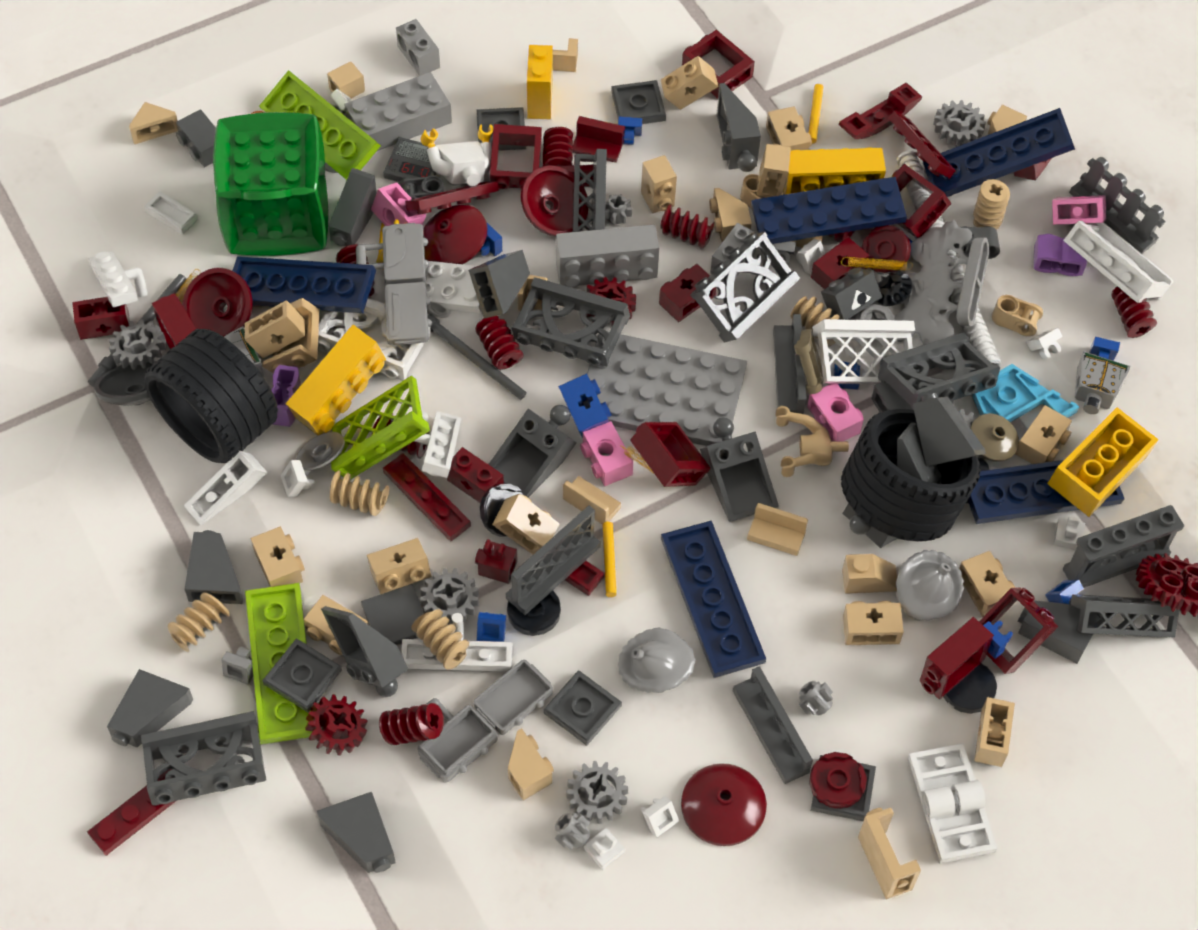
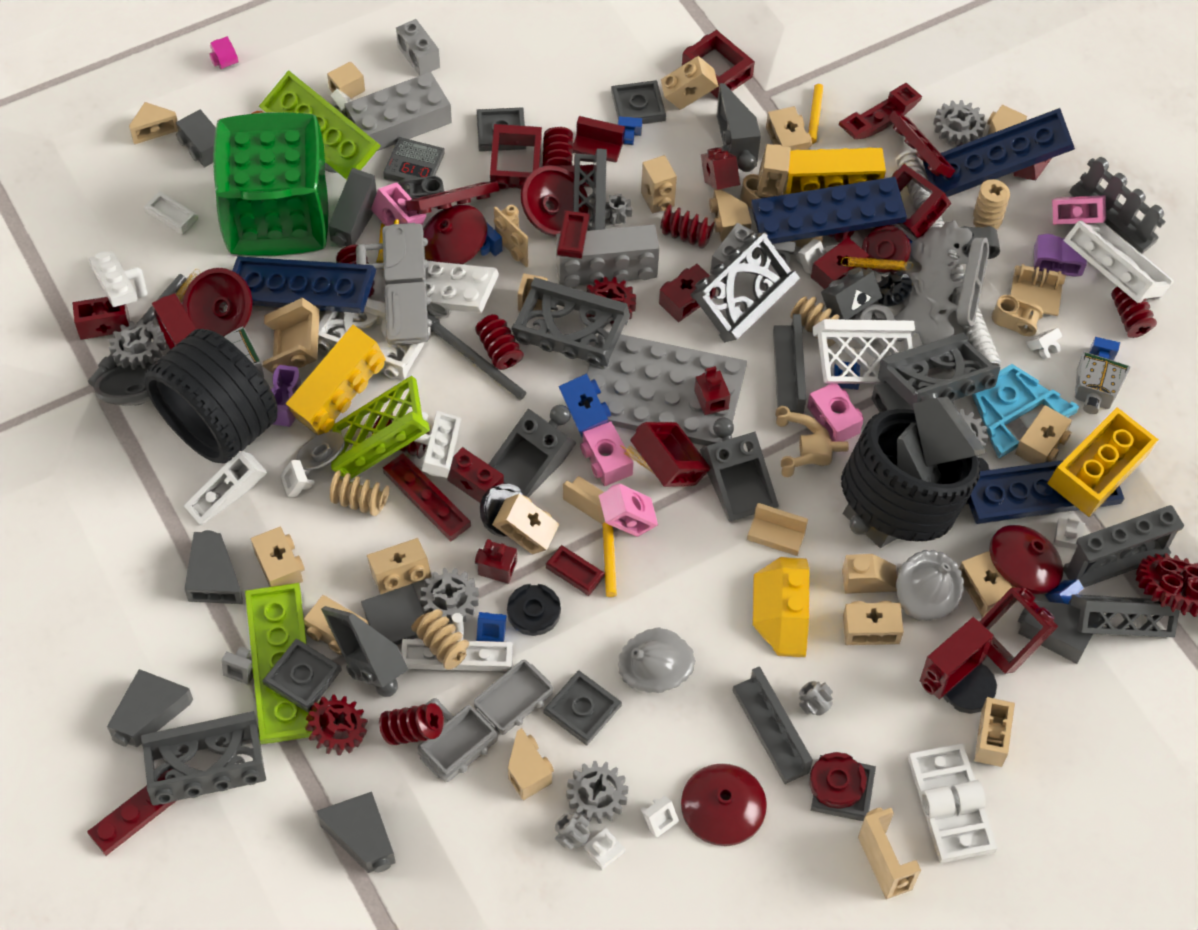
(196, 619): tan piece -> none
(223, 53): none -> dark pink plate
(274, 329): tan brick -> none
(460, 161): white torso -> none
(499, 282): dark grey slope -> none
(513, 238): none -> tan hinge
(539, 81): yellow brick -> none
(554, 562): dark grey fence -> none
(566, 60): tan panel -> none
(573, 234): none -> dark red tile
(628, 510): none -> bright pink brick
(712, 391): none -> dark red brick
(713, 599): dark blue plate -> none
(720, 168): none -> dark red brick
(783, 605): none -> yellow wedge
(810, 361): dark tan plate -> none
(996, 447): dark tan dish -> none
(999, 641): blue tile -> none
(1026, 559): none -> dark red dish
(1038, 287): none -> tan hinge

